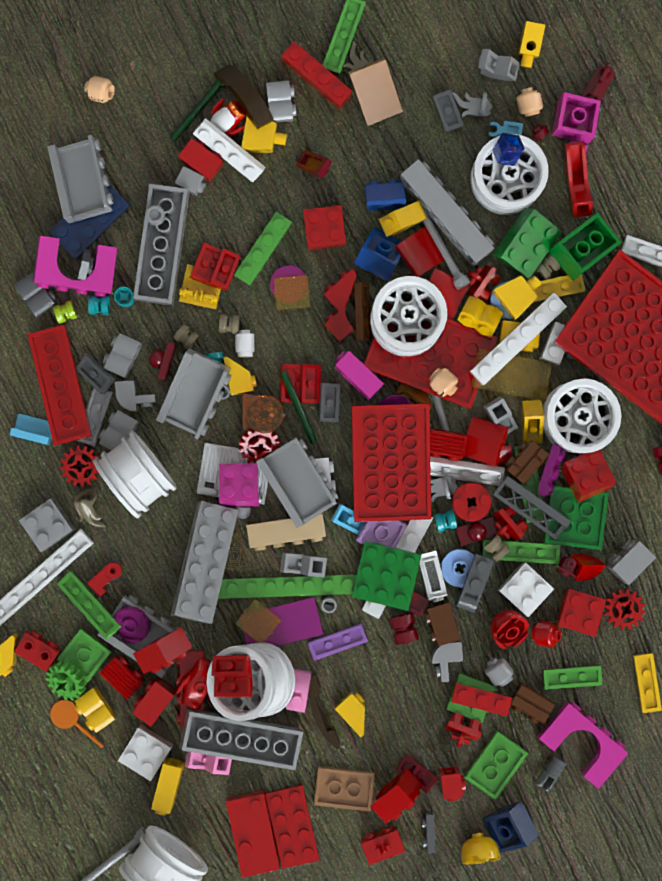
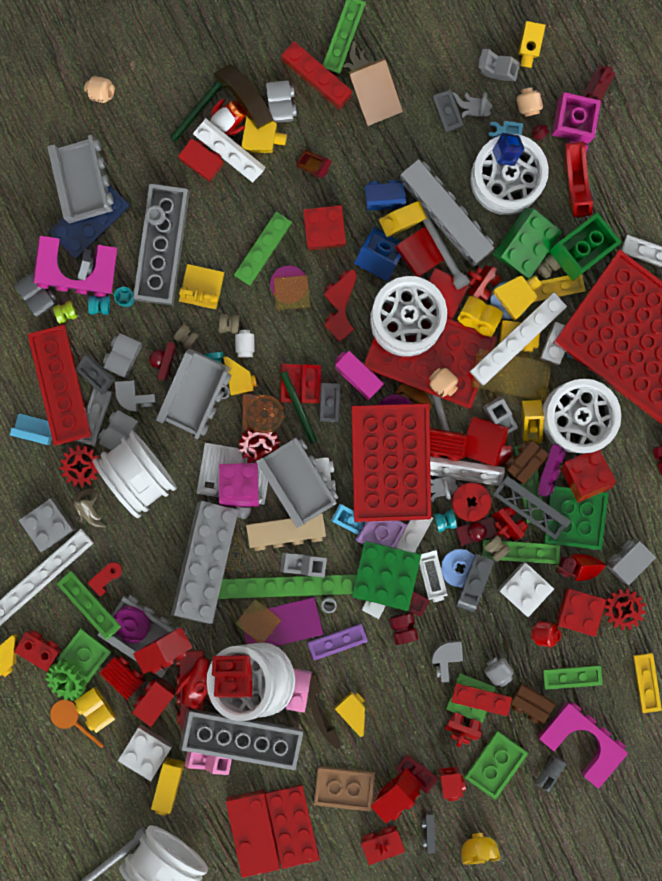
(190, 180): light grey brick -> none
(214, 266): red slope -> none
(362, 311): reddish brown plate -> none
(442, 623): reddish brown brick -> none
(509, 628): red cylinder -> none
(511, 827): dark blue slope -> none

